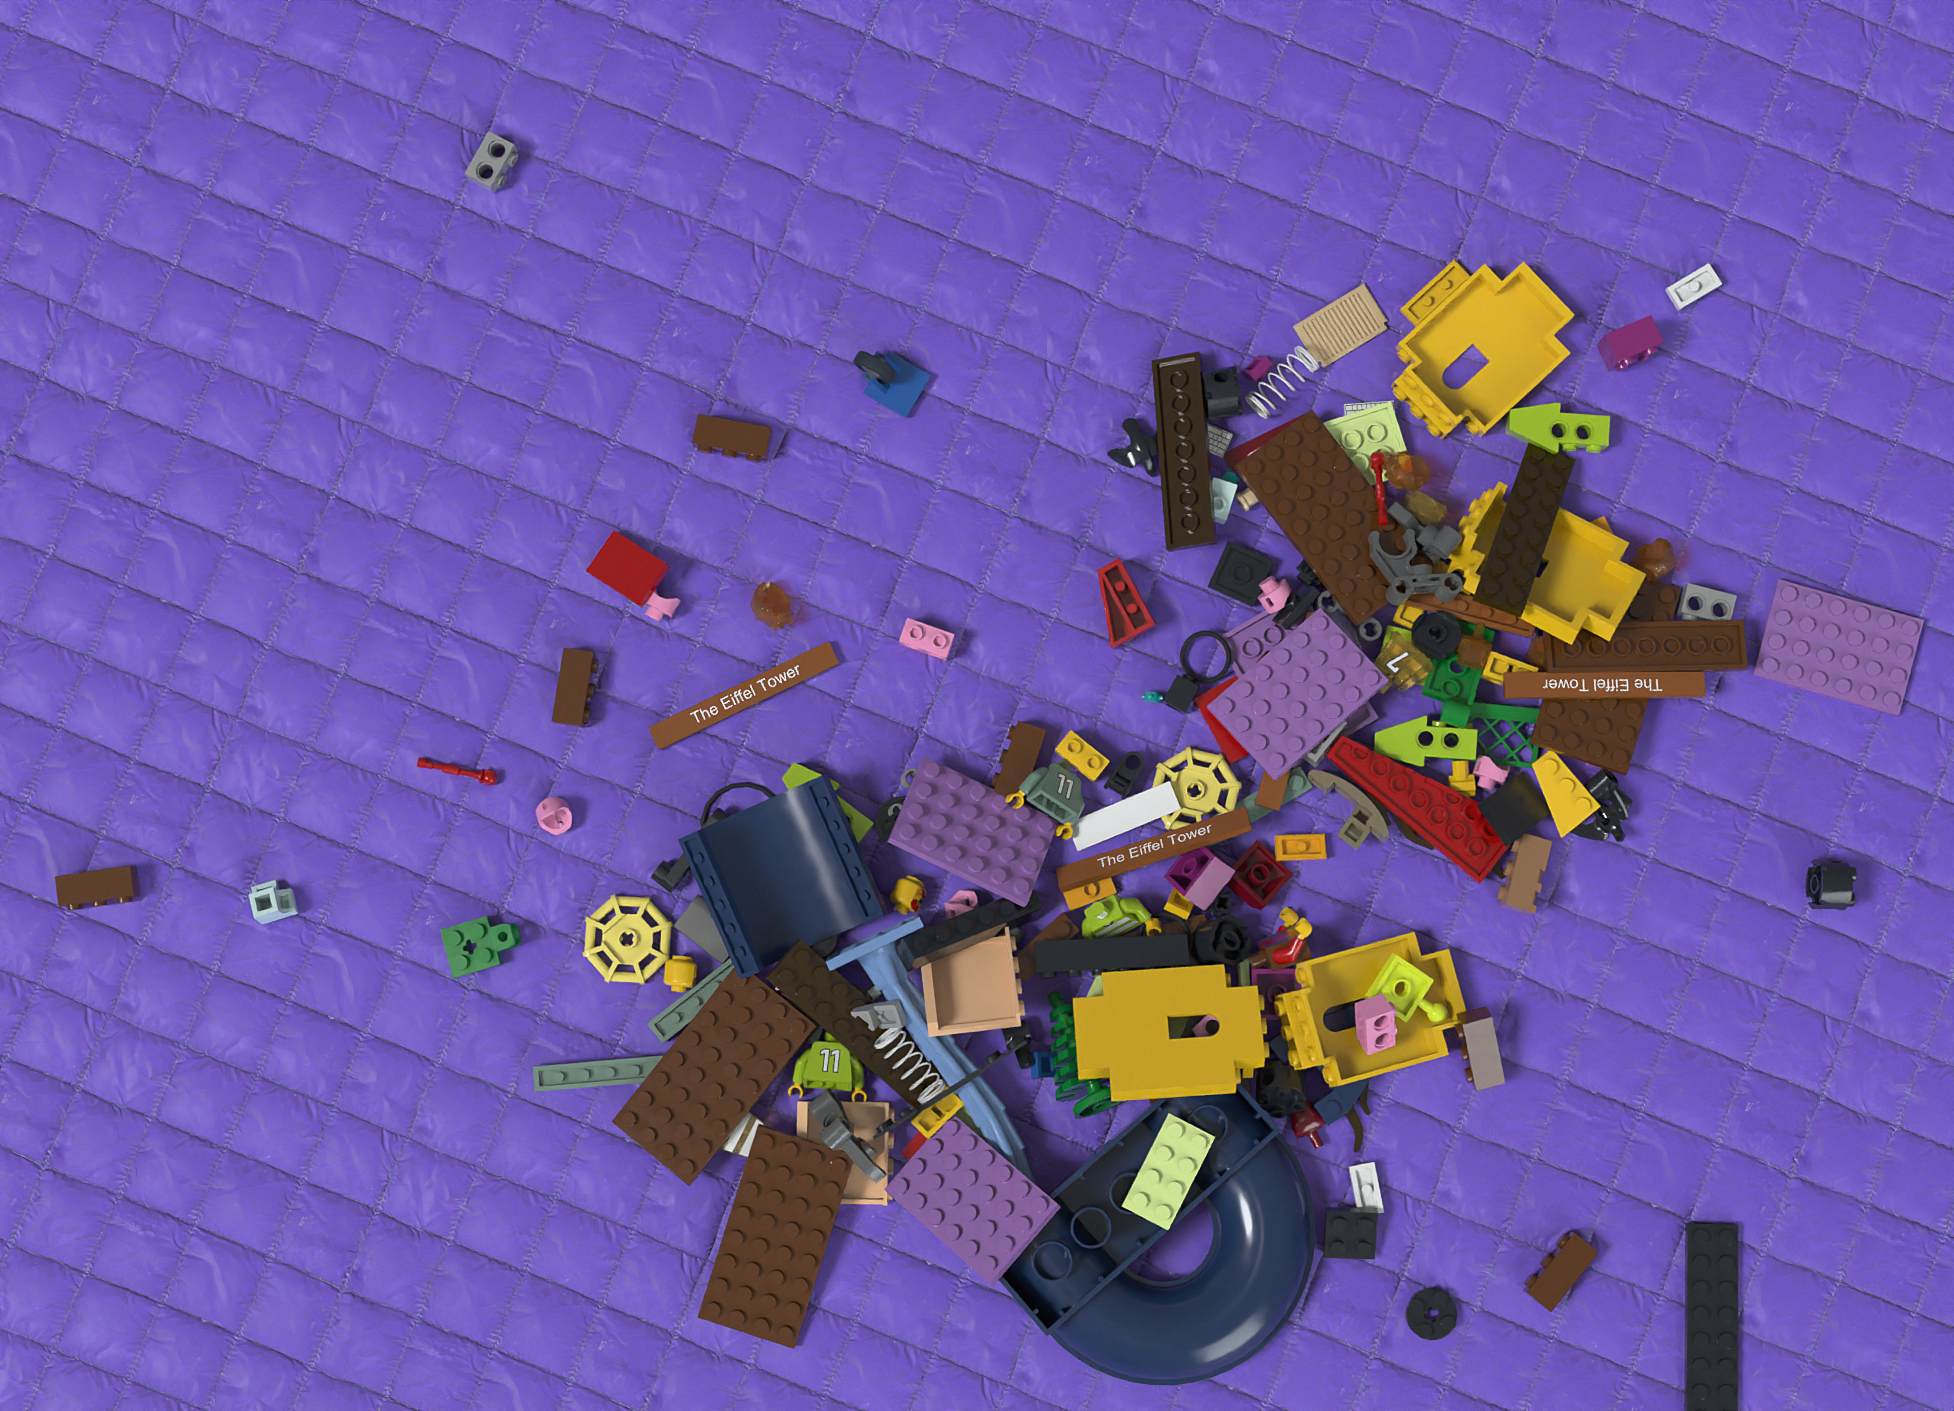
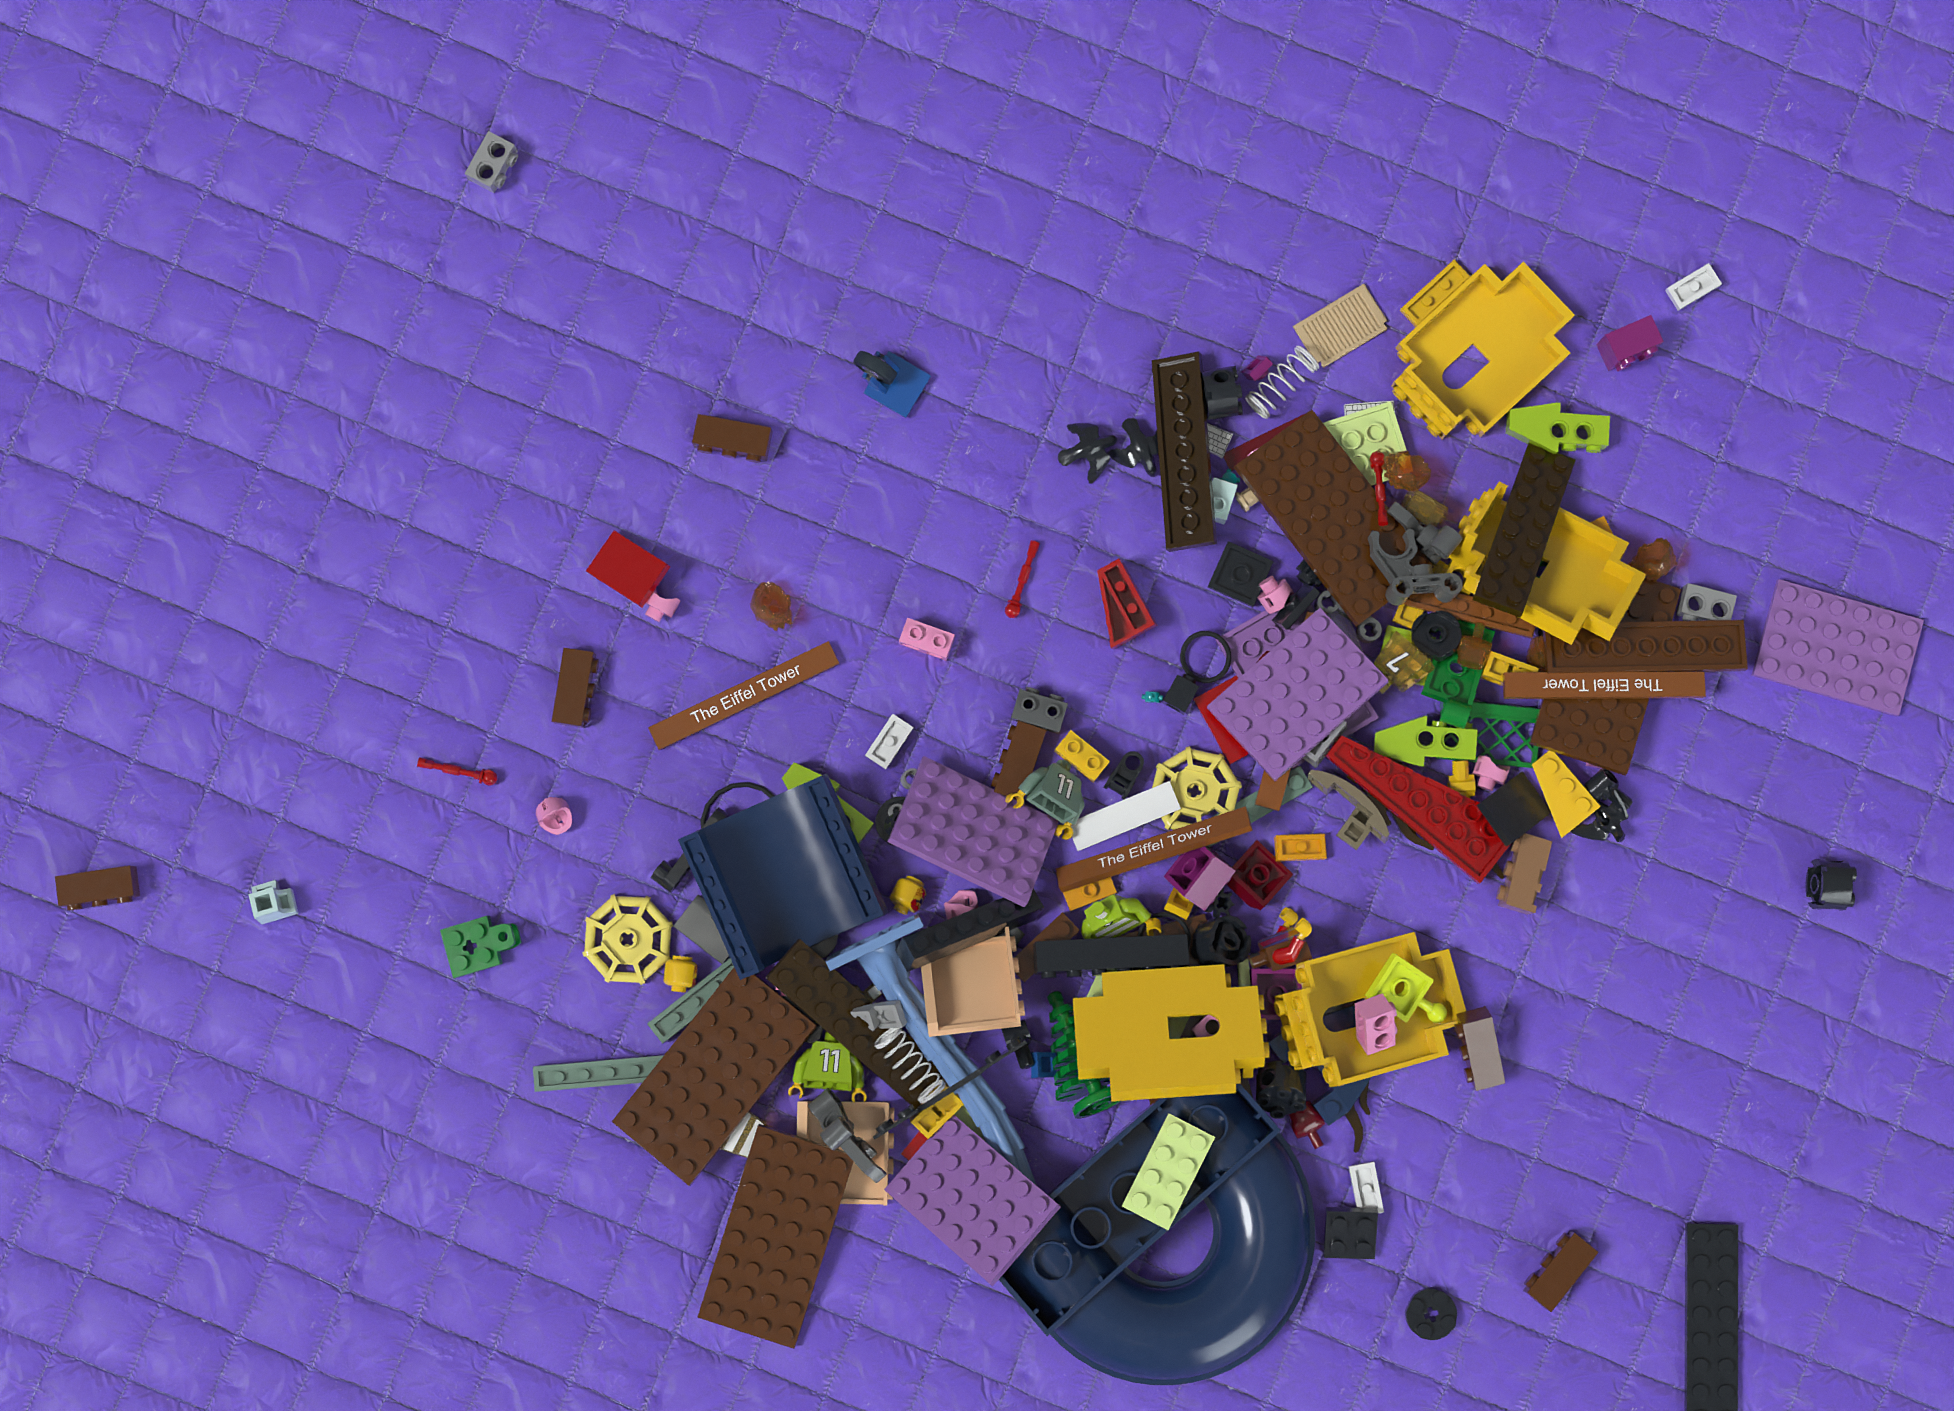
(889, 741): none -> white plate
(1013, 608): none -> red piece
(1038, 714): none -> dark grey brick
(1090, 447): none -> black animal

